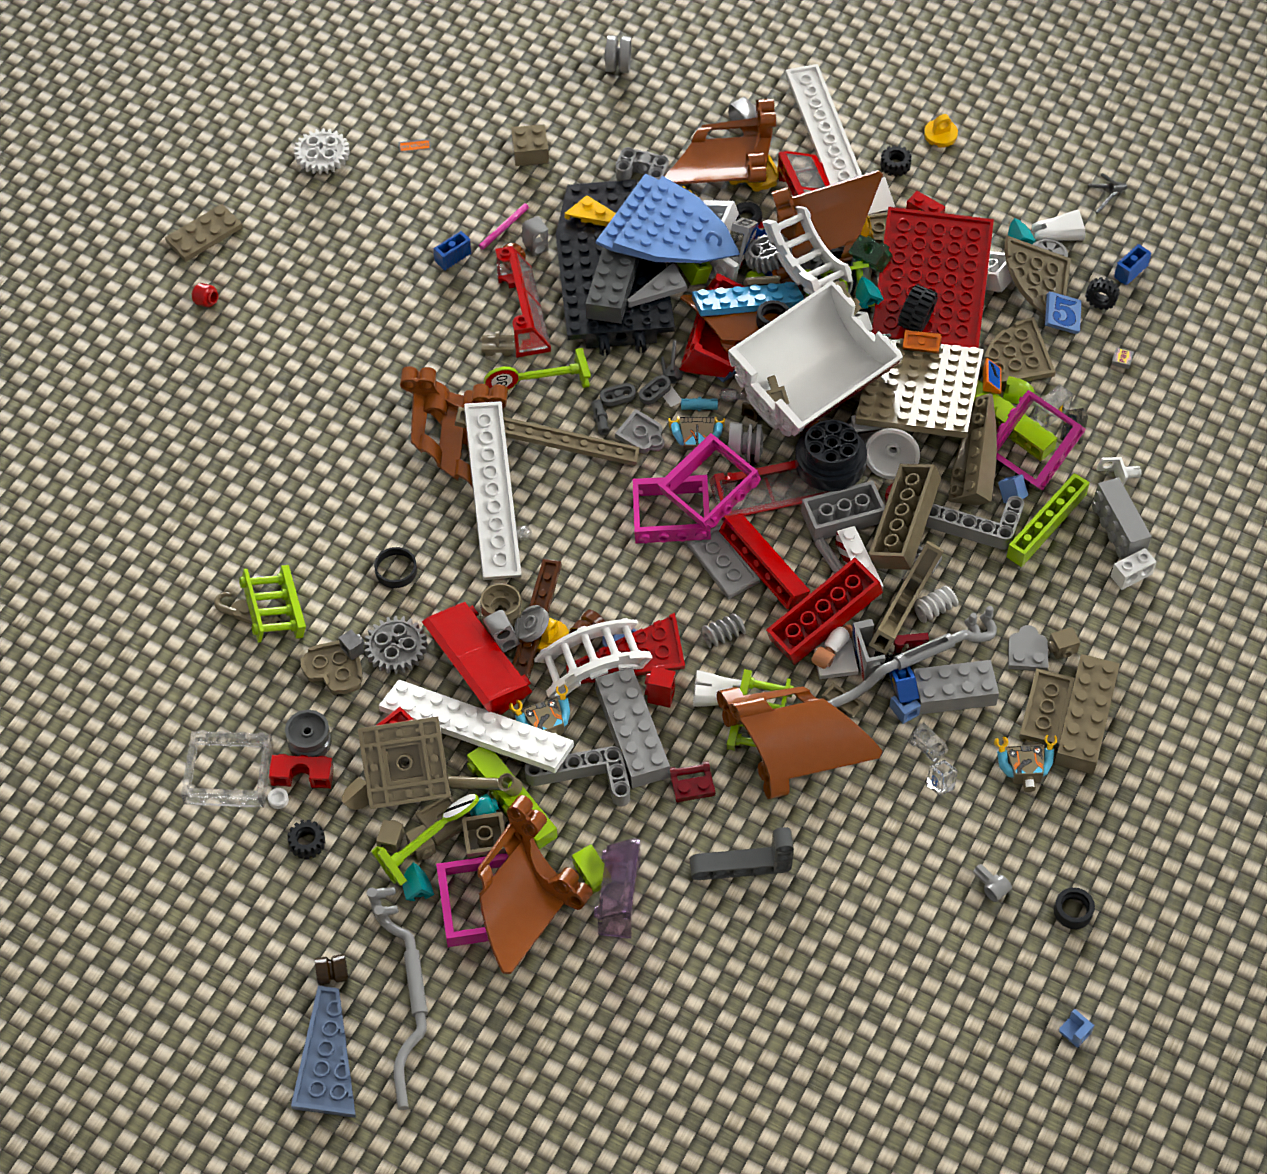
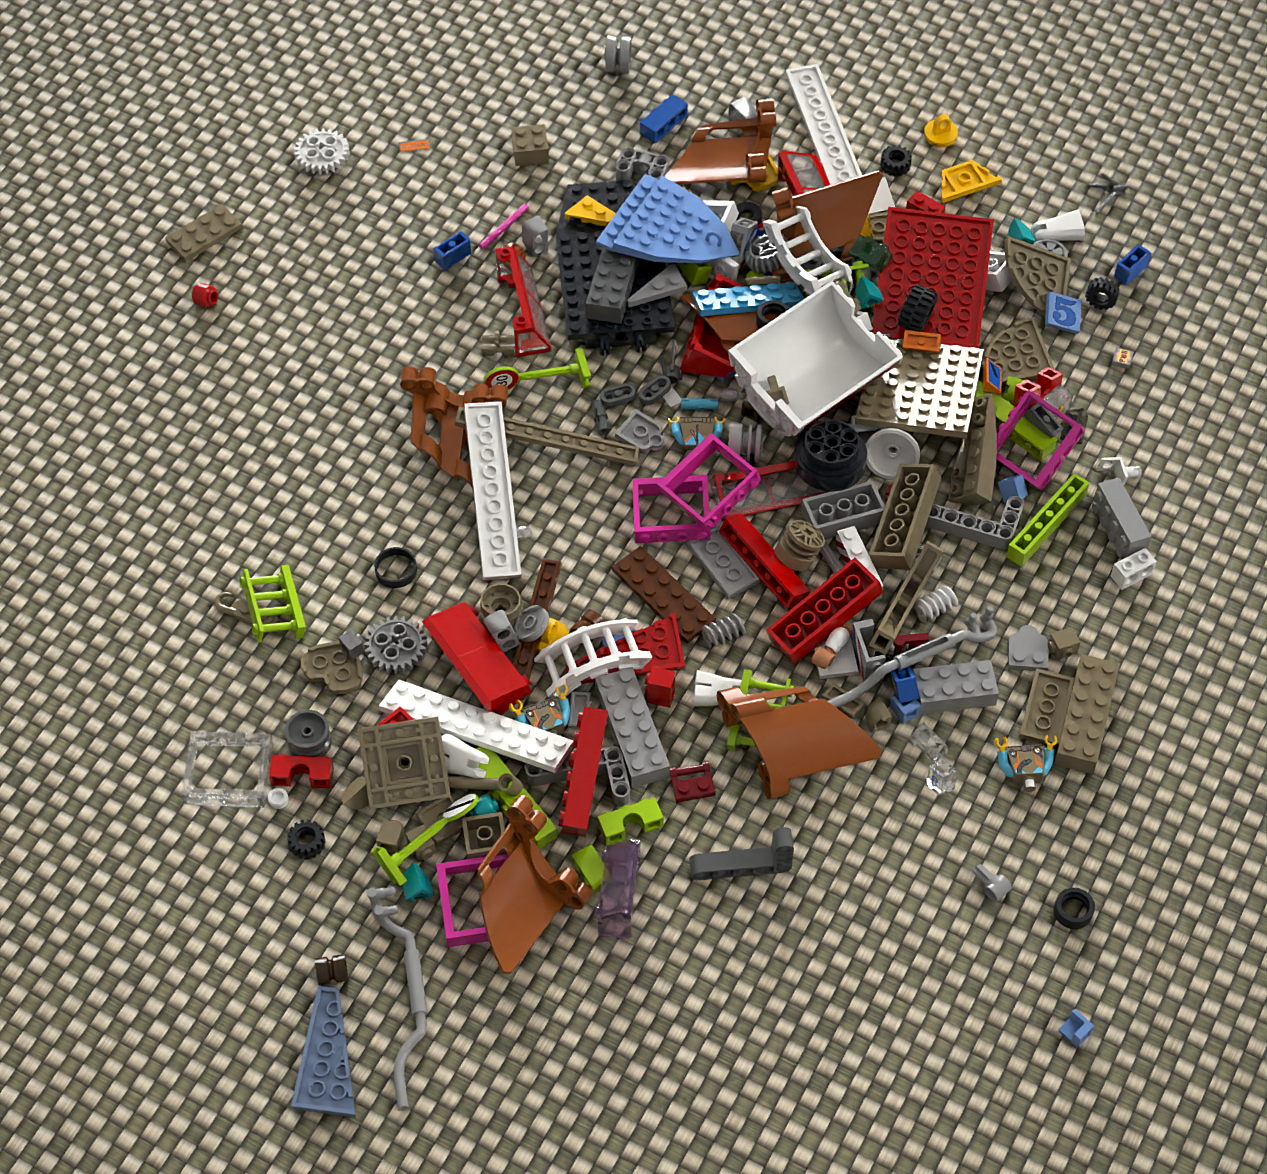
(462, 758): none -> white piece
(577, 704): none -> light grey tile
(583, 776): none -> red brick
(644, 813): none -> lime arch
(663, 118): none -> blue brick
(663, 593): none -> reddish brown plate
(799, 545): none -> dark tan wheel
(878, 716): none -> dark tan brick
(965, 179): none -> yellow wing
(1043, 420): none -> dark grey slope
(1045, 383): none -> red arch

